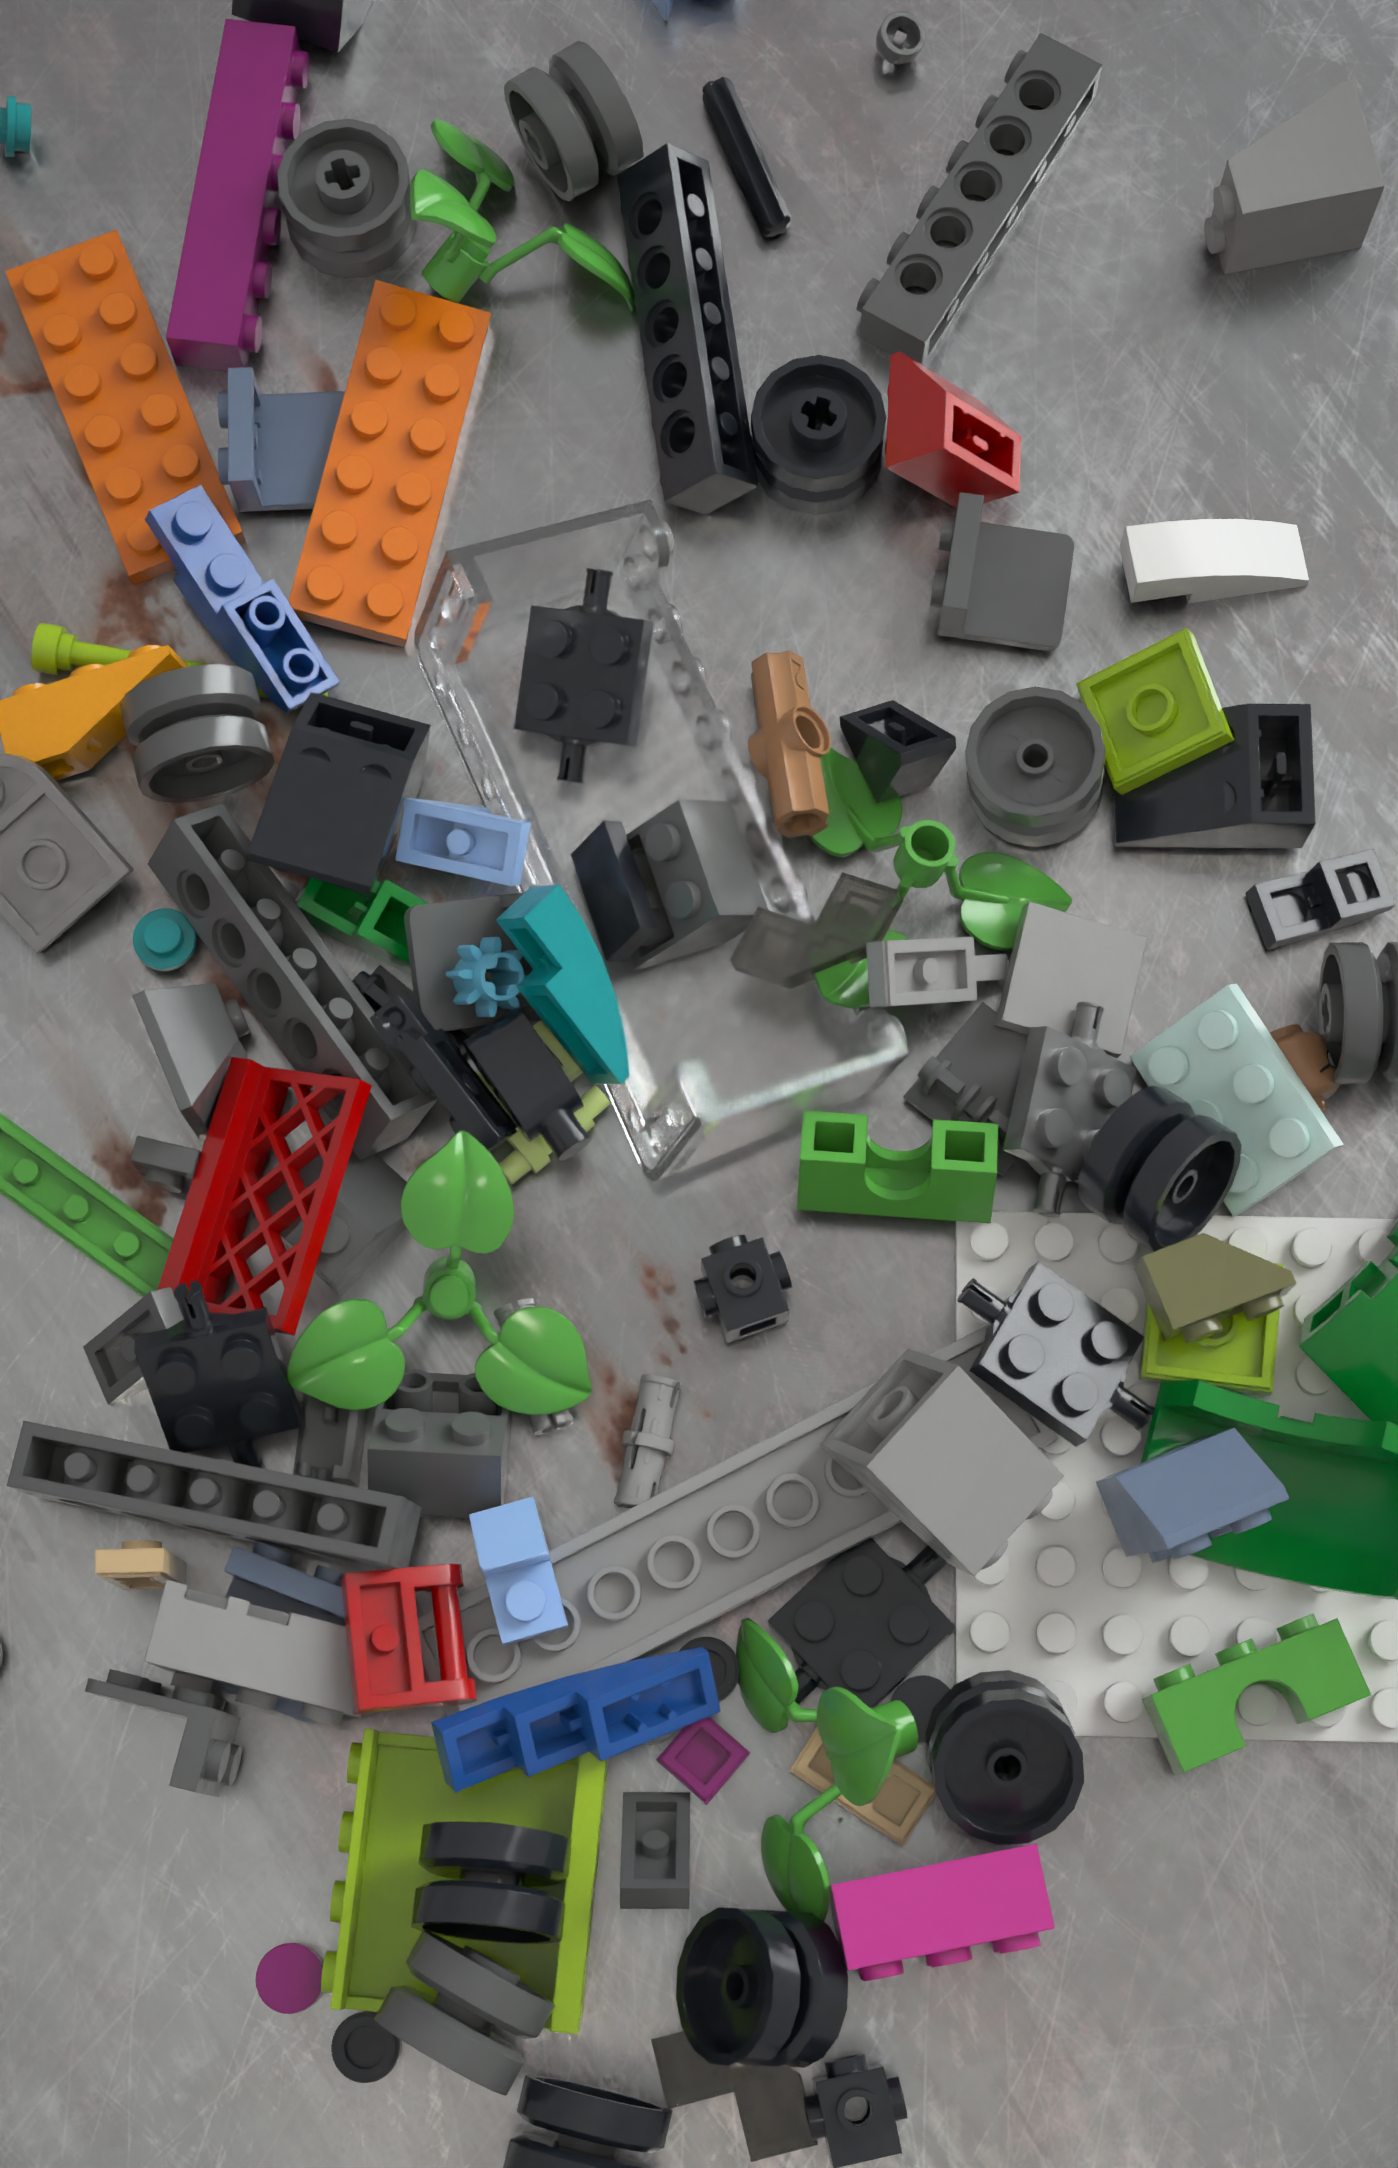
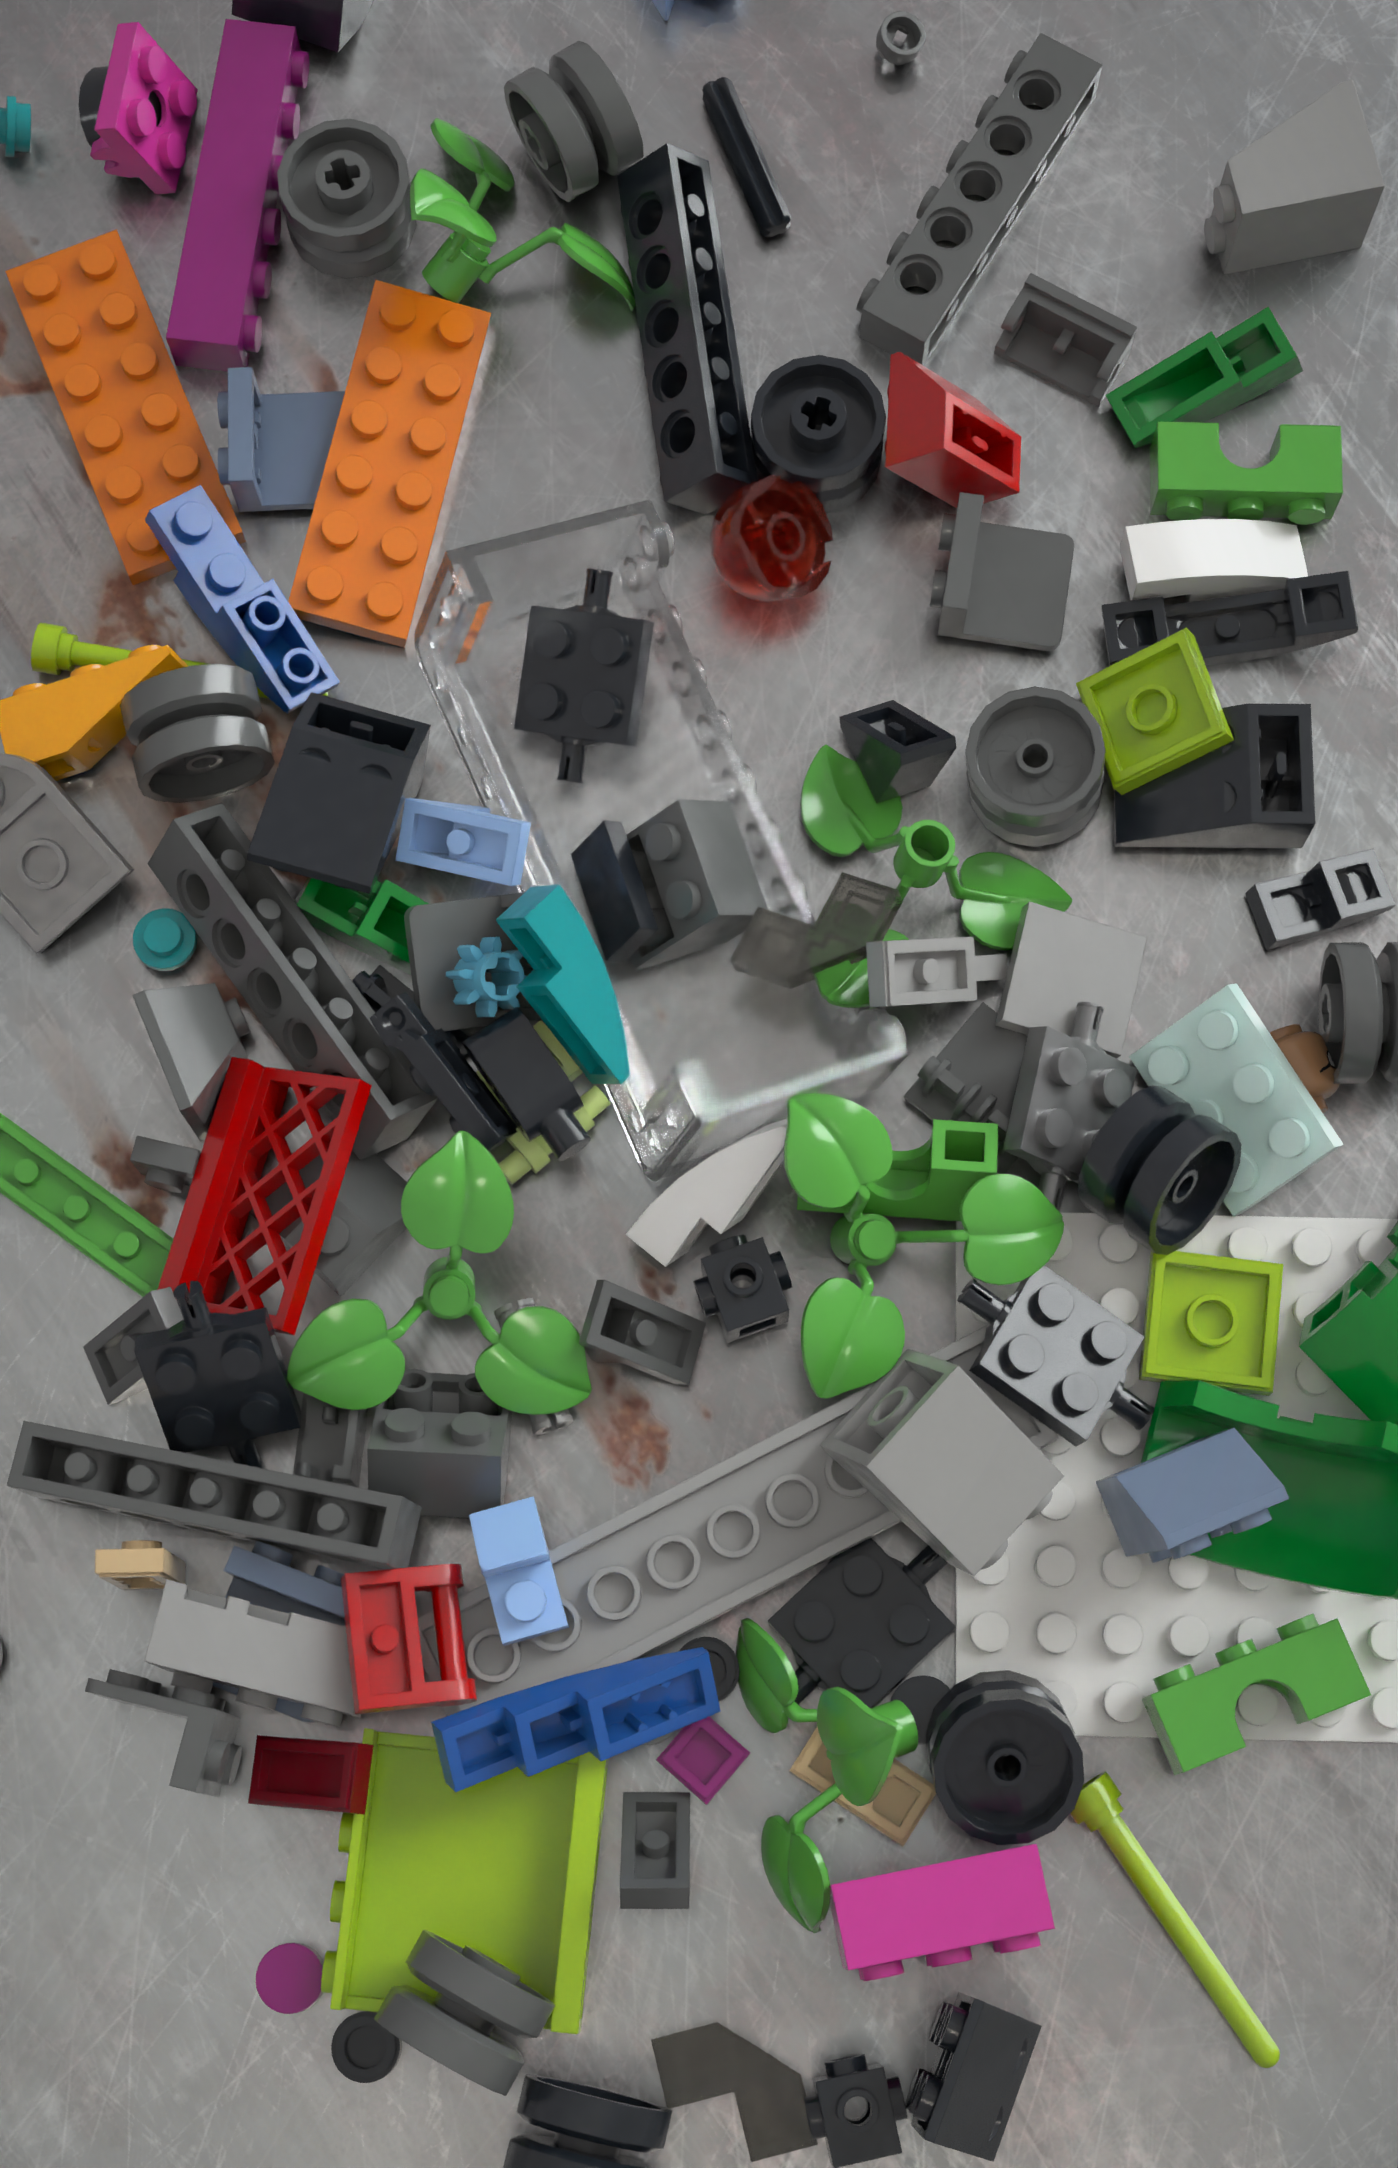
(138, 111): none -> dark pink piece
(311, 1774): none -> dark red tile
(491, 1882): black wheel -> none
(641, 1333): none -> dark grey slope
(648, 1440): light grey pin -> none
(711, 1193): none -> white slope
(761, 1988): black wheel -> none
(771, 540): none -> clear red cylinder
(789, 744): medium nougat piece -> none
(829, 1158): none -> bright green plant
(973, 2076): none -> black slope
(1065, 340): none -> dark grey hinge
(1101, 1812): none -> lime piece
(1197, 480): none -> bright green arch
(1207, 378): none -> green slope
(1207, 1281): olive slope -> none
(1239, 626): none -> black slope

